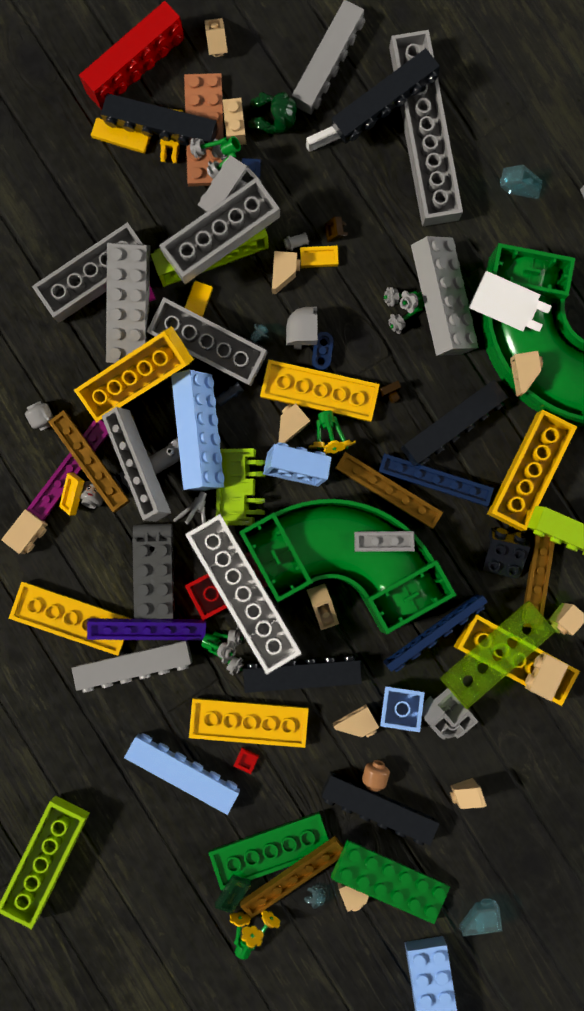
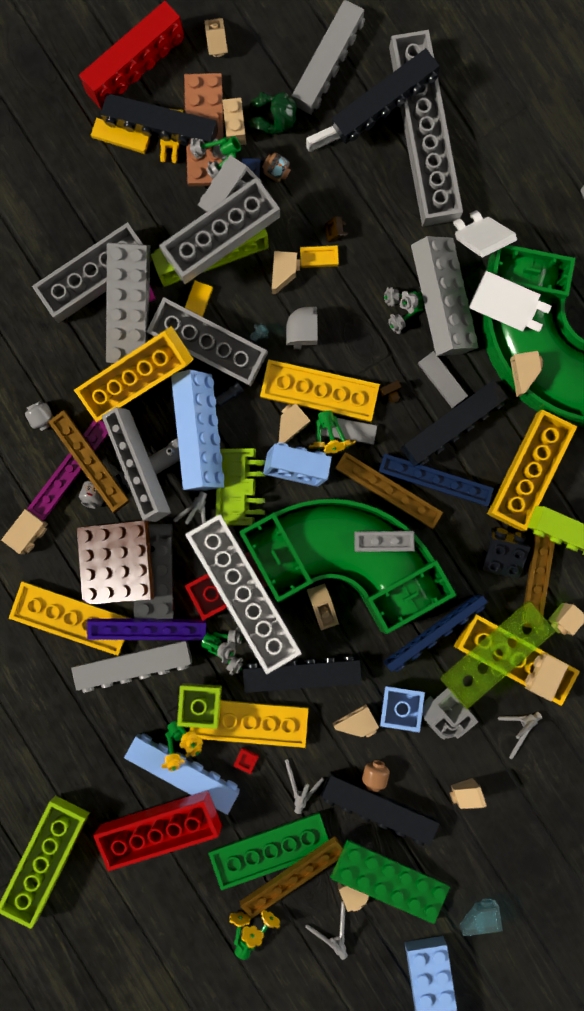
(71, 493): yellow tile -> none
(115, 562): none -> plate
(158, 831): none -> red brick
(189, 742): none -> yellow plant
(199, 705): none -> lime brick
(232, 893): clear green tile -> none
(276, 167): none -> head
(295, 241): light grey pin -> none
(301, 797): none -> light grey plant
(318, 897): clear light blue plate -> none
(322, 352): dark blue plate -> none
(338, 942): none -> light grey plant
(354, 431): none -> light grey tile
(442, 379): none -> light grey tile
(483, 235): none -> white tile
(521, 181): clear light blue slope -> none
(527, 723): none -> light grey plant

